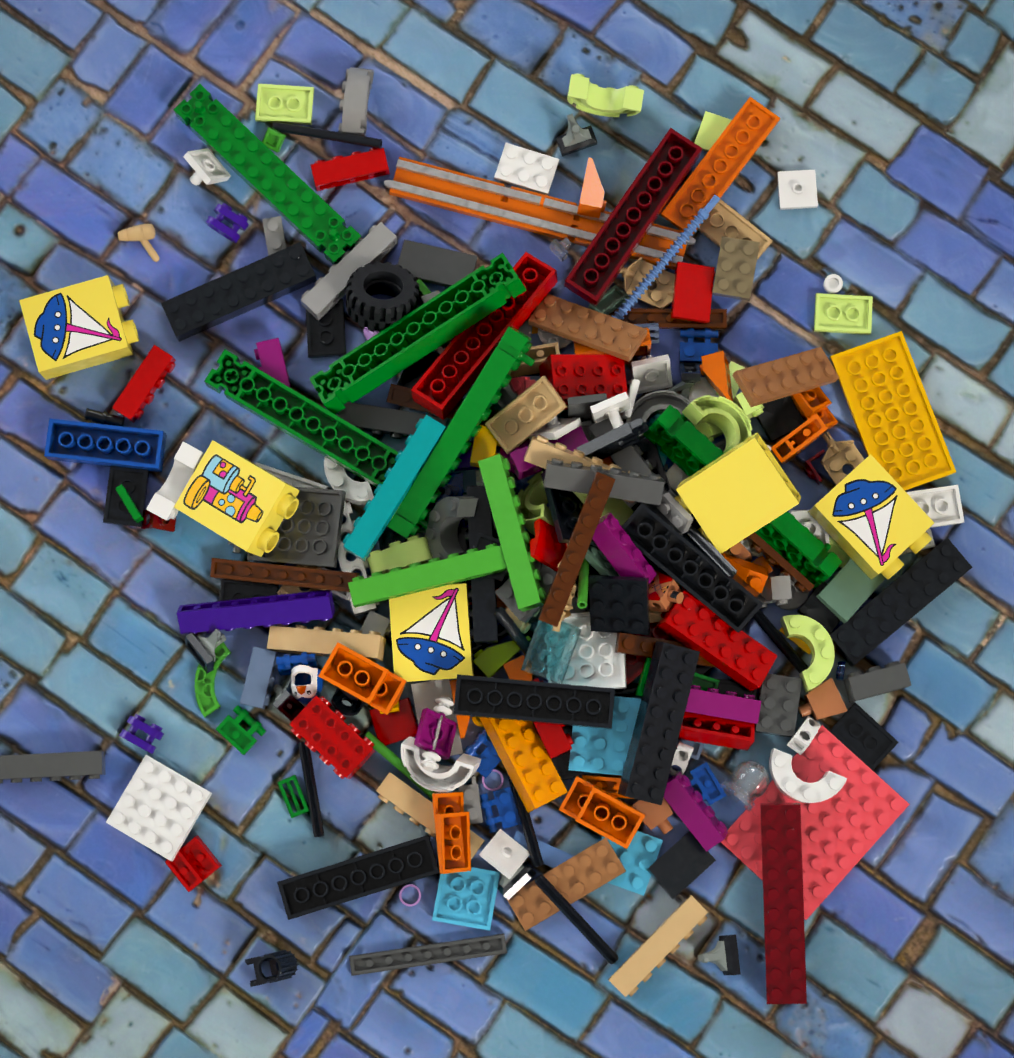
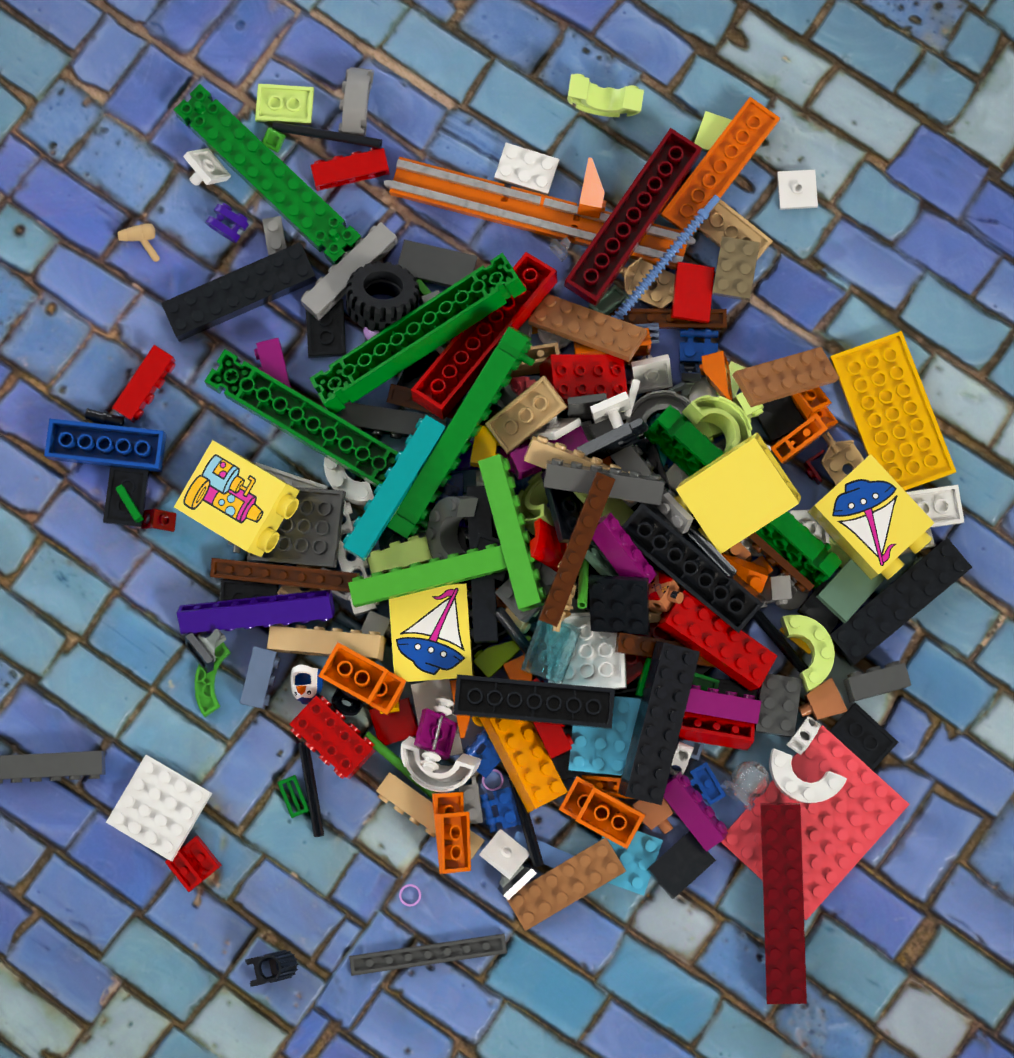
(79, 326): light yellow brick -> none
(153, 732): dark purple brick -> none
(184, 465): white brick -> none
(236, 734): green plate -> none
(286, 702): black piece -> none
(287, 662): blue plate -> none
(358, 877): black brick -> none
(467, 898): medium azure plate -> none
(576, 138): piece -> none
(576, 919): black axle -> none
(658, 945): tan brick -> none
(724, 955): piece -> none
(833, 284): white tile -> none
(840, 670): clear blue tile -> none
(843, 313): yellowish green tile -> none

